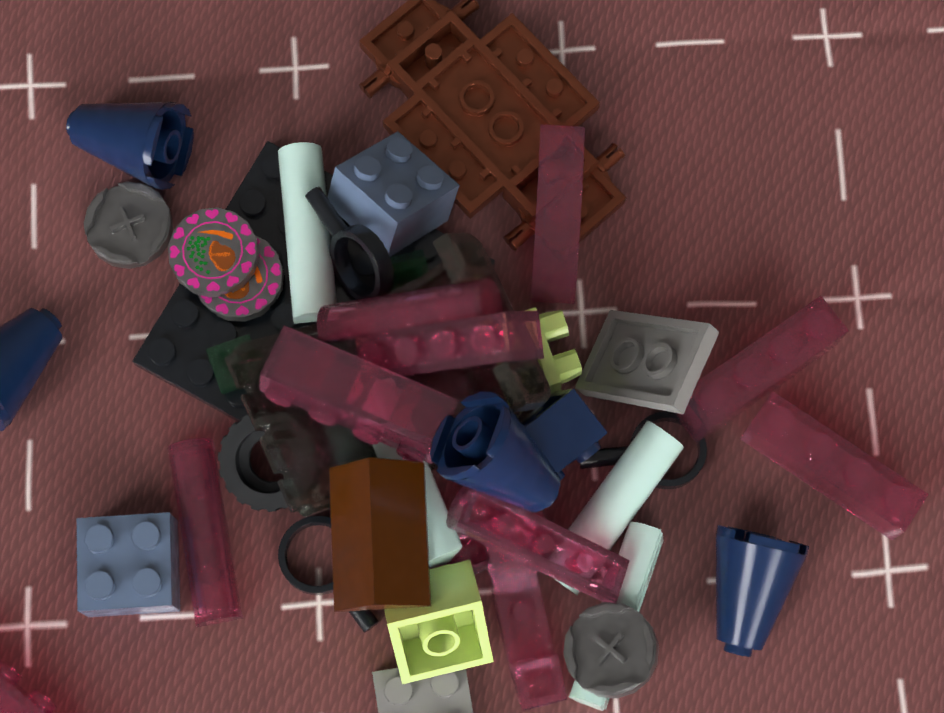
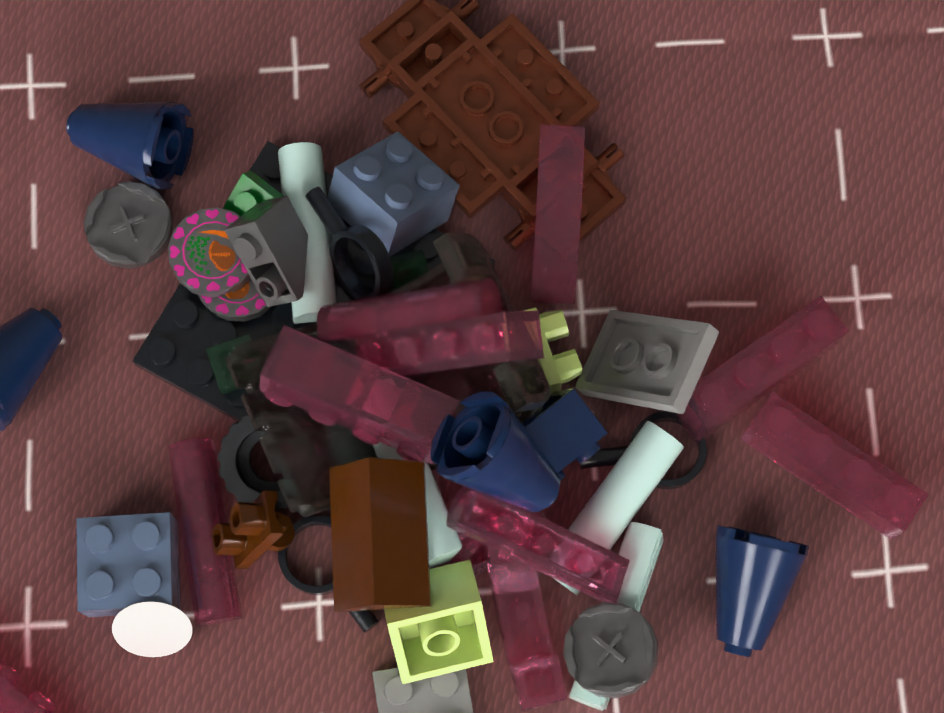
(152, 629): none -> white sticker
(248, 192): none -> green plate
(253, 530): none -> reddish brown hips
(272, 249): none -> dark grey slope

